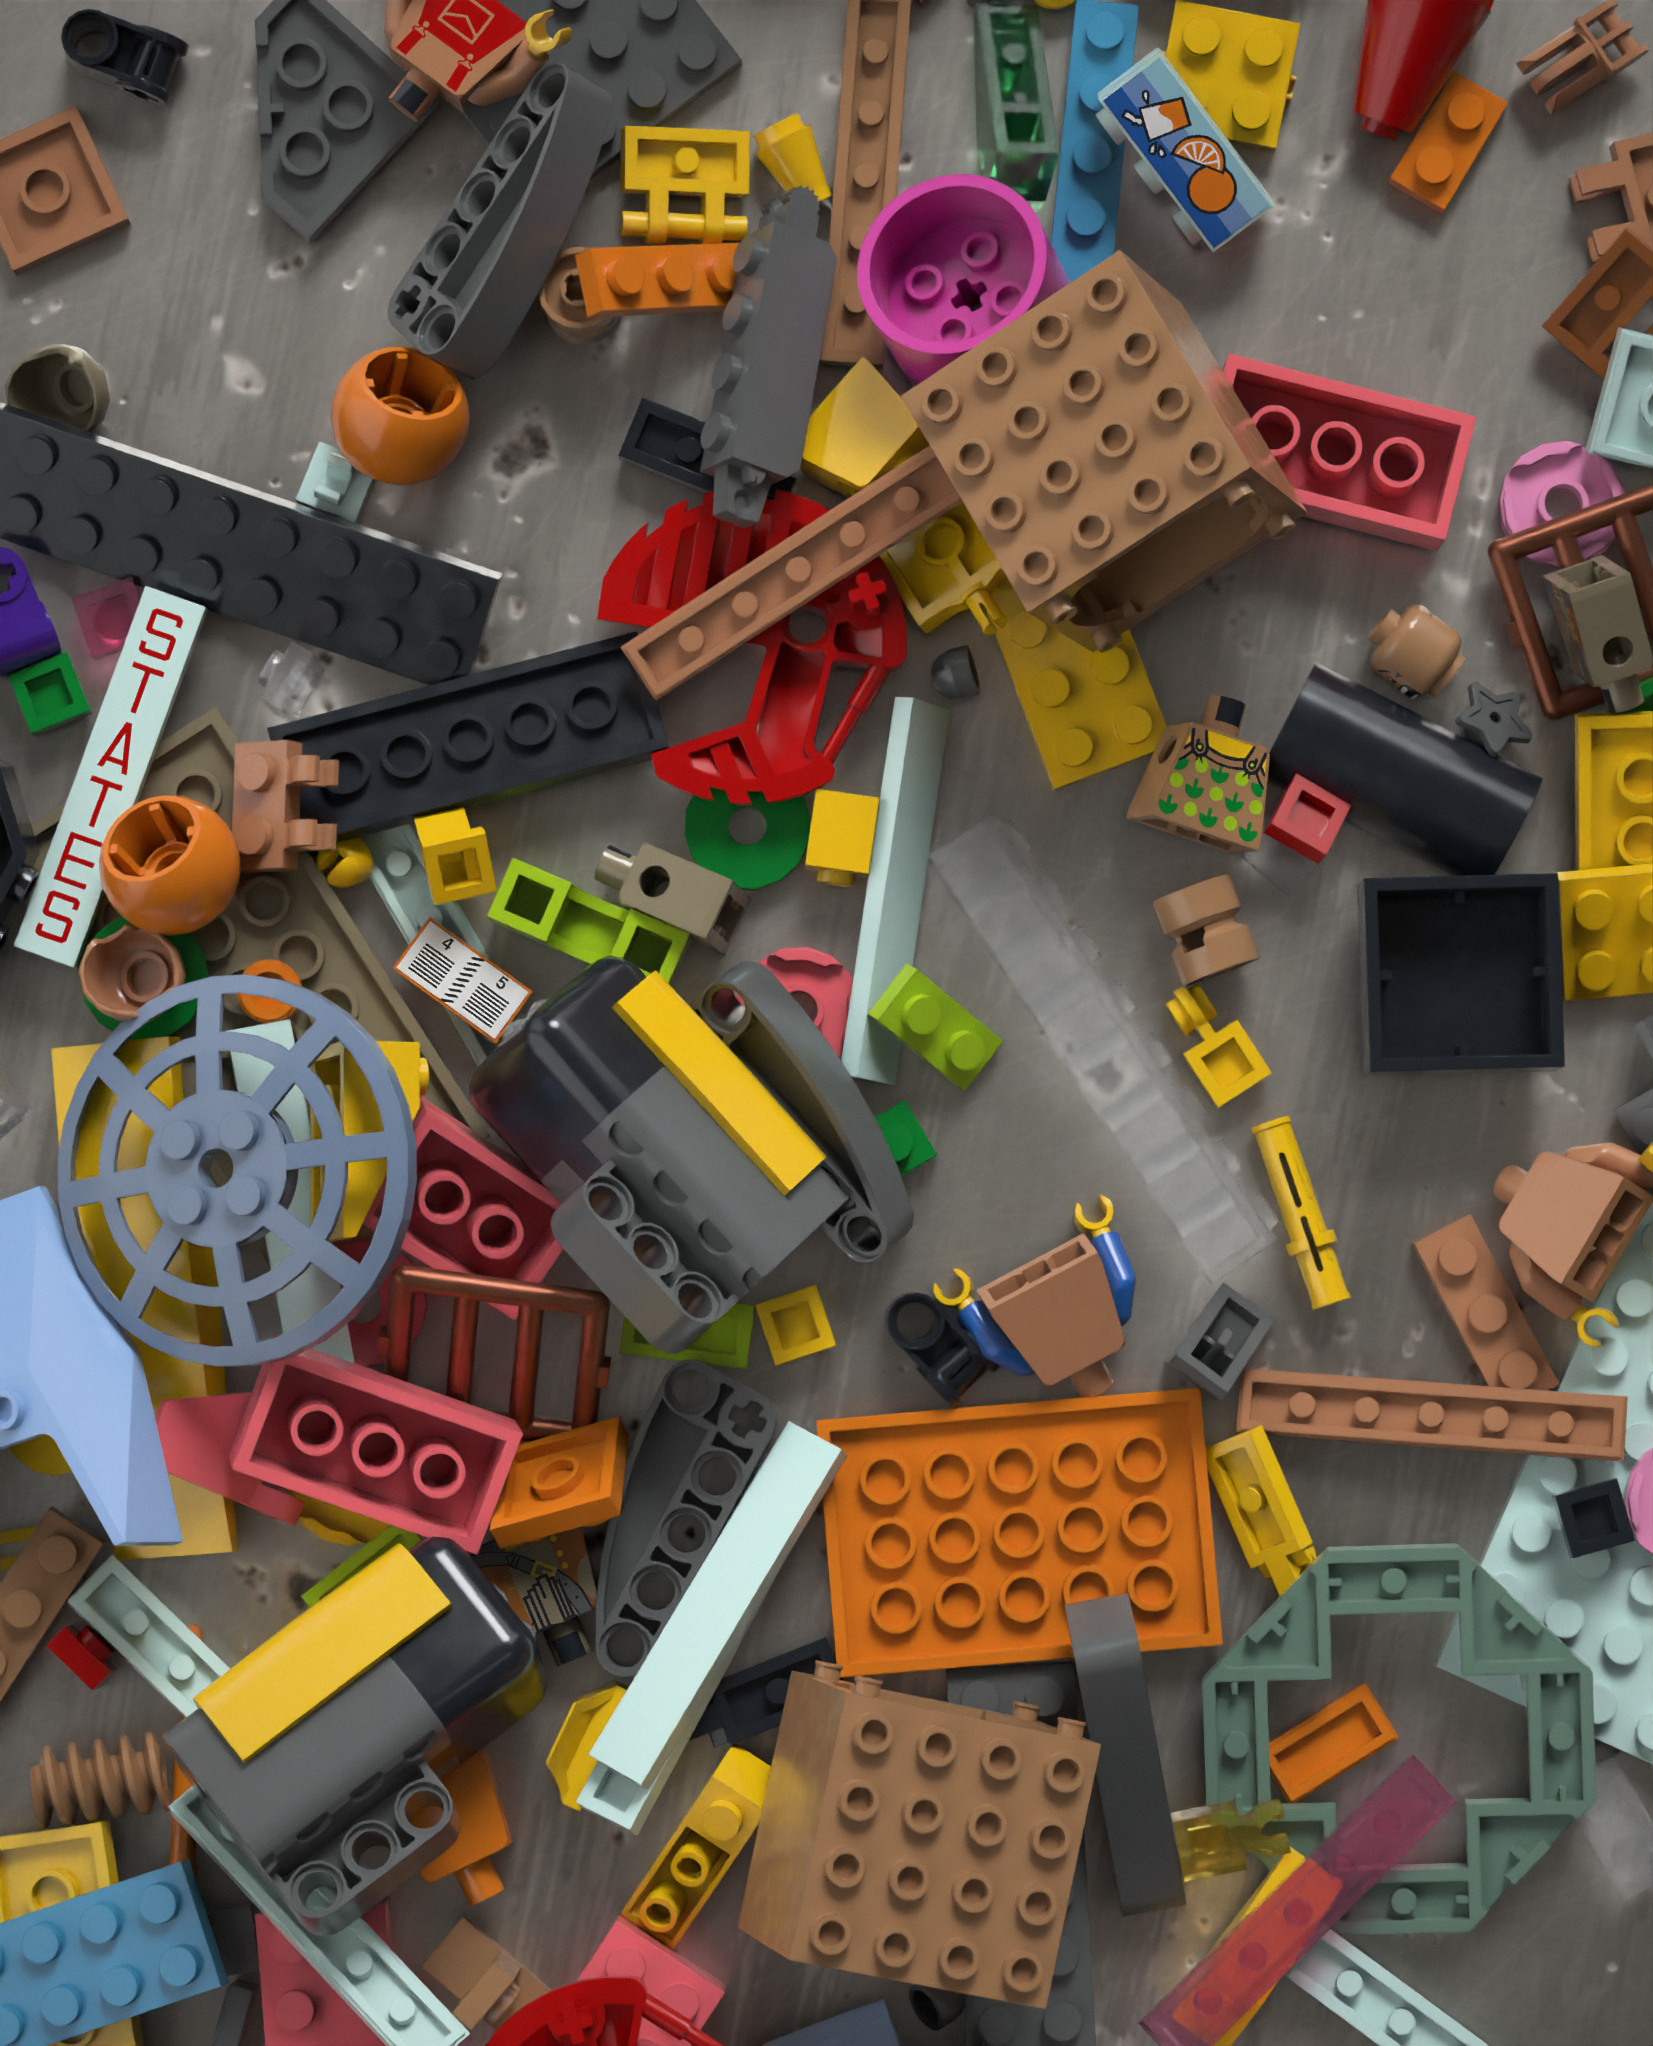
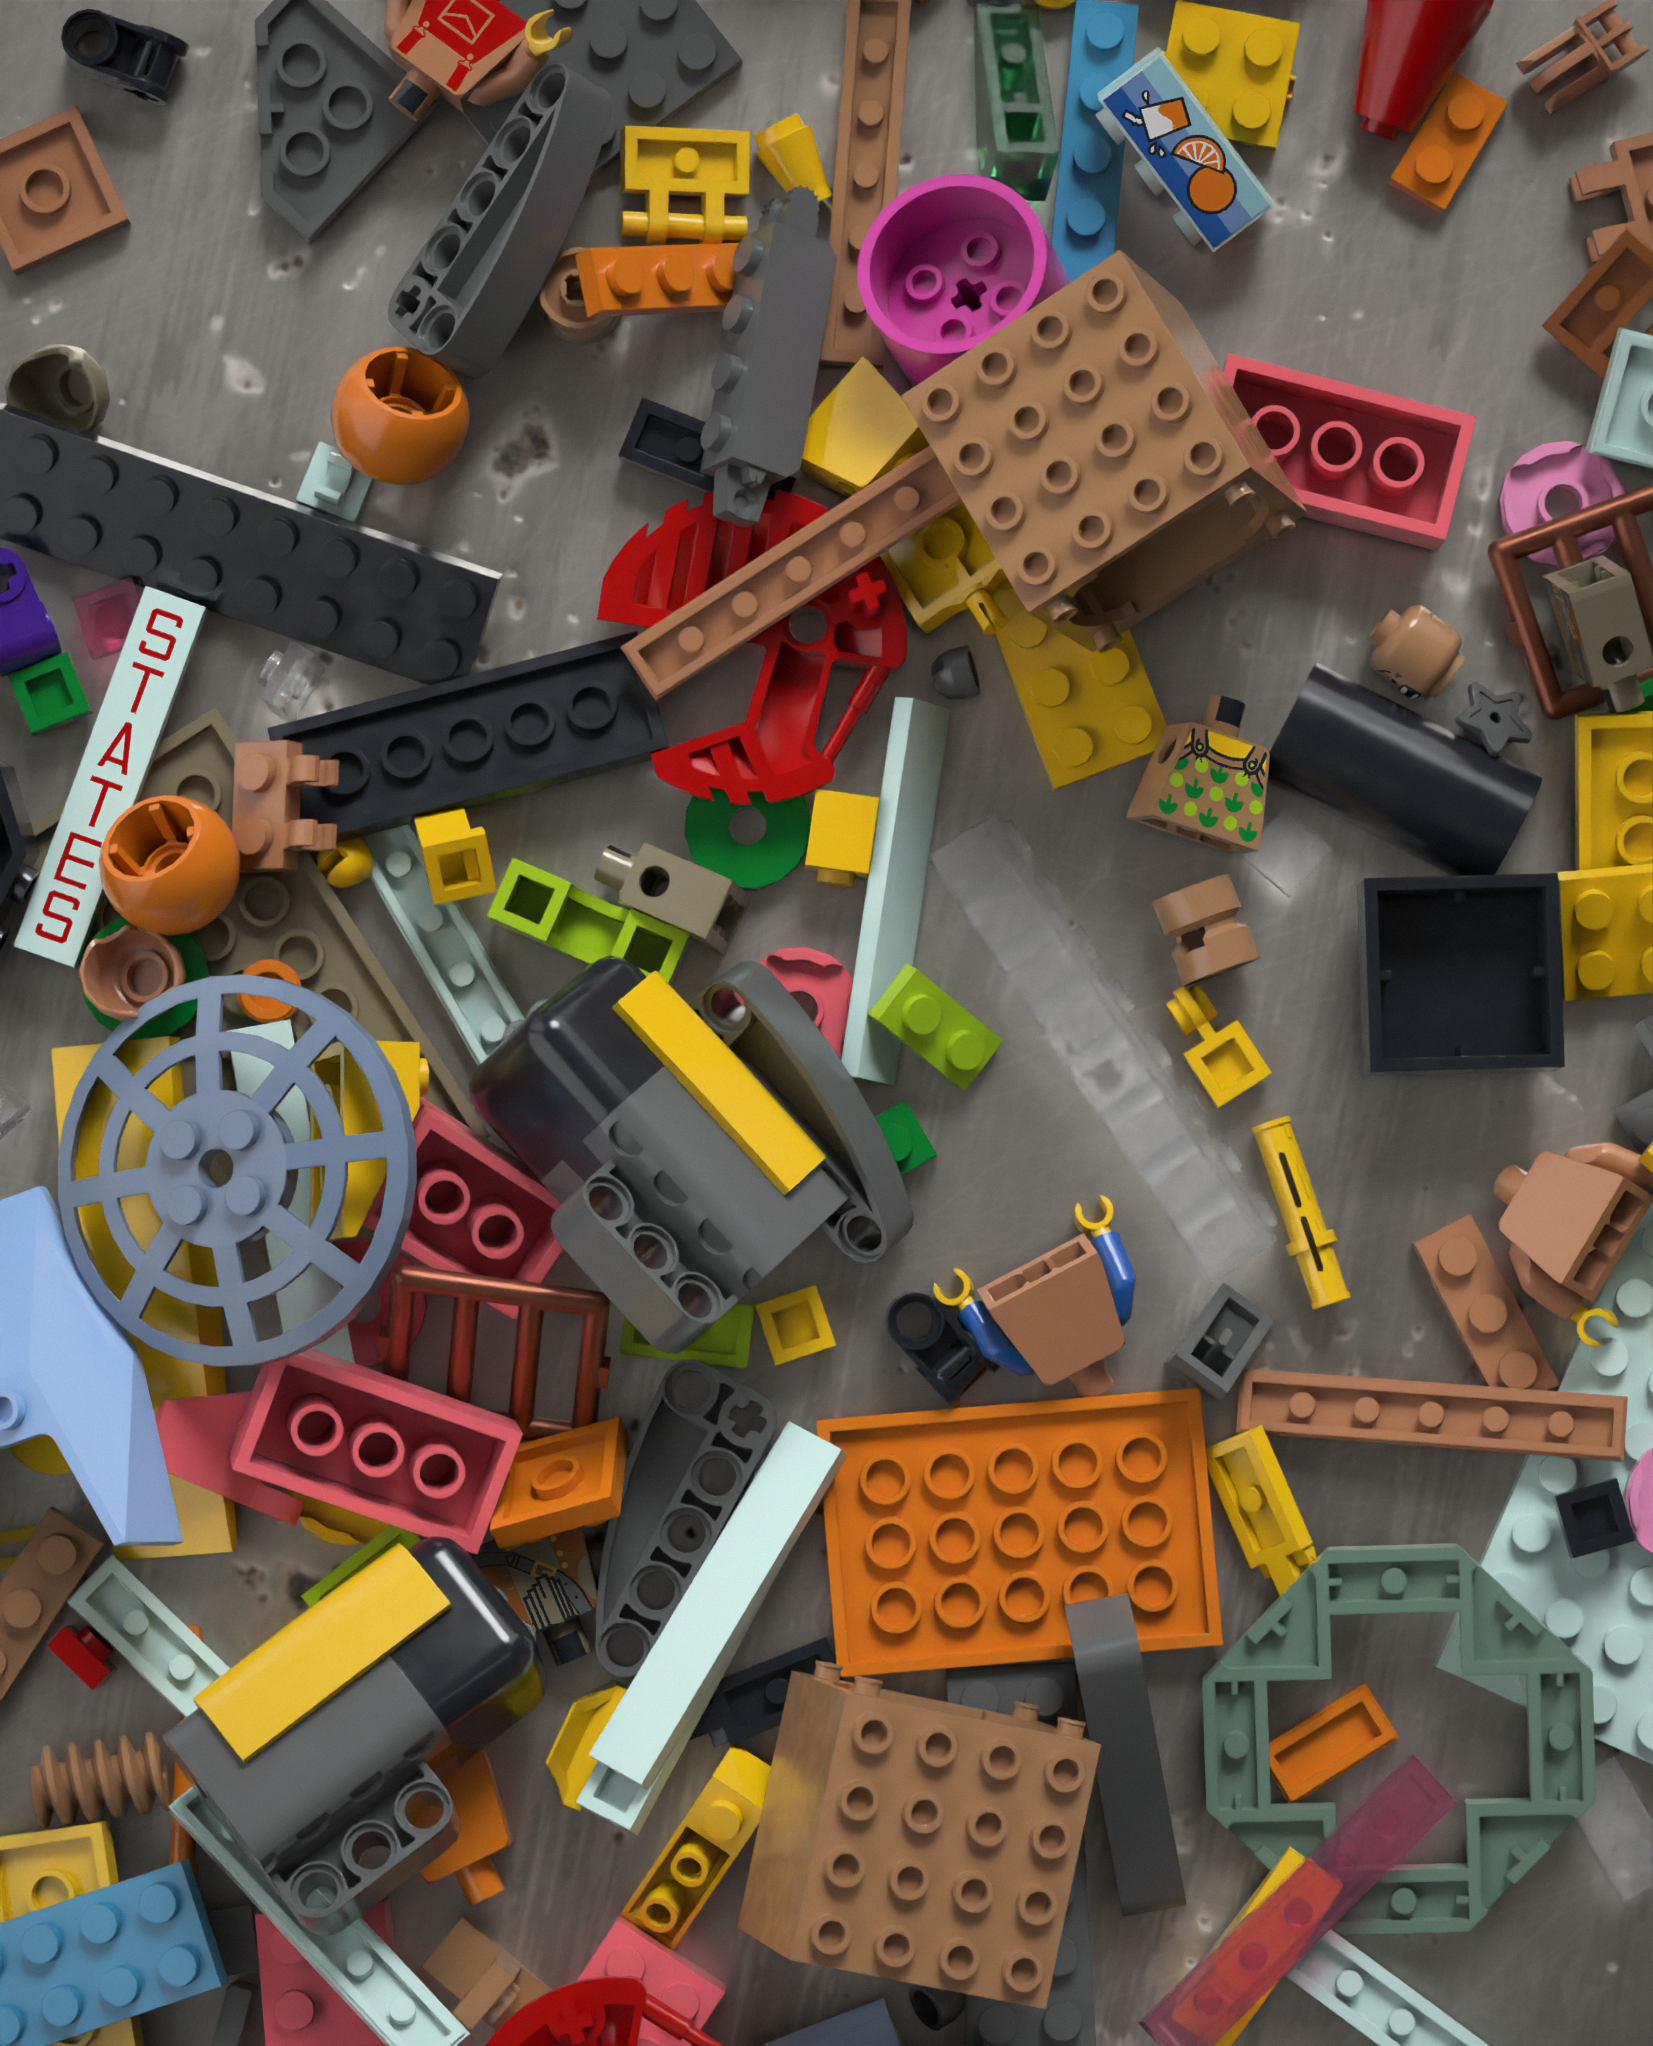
(463, 980): white tile -> none
(1215, 1838): clear yellow plate -> none
(1307, 818): plate -> none

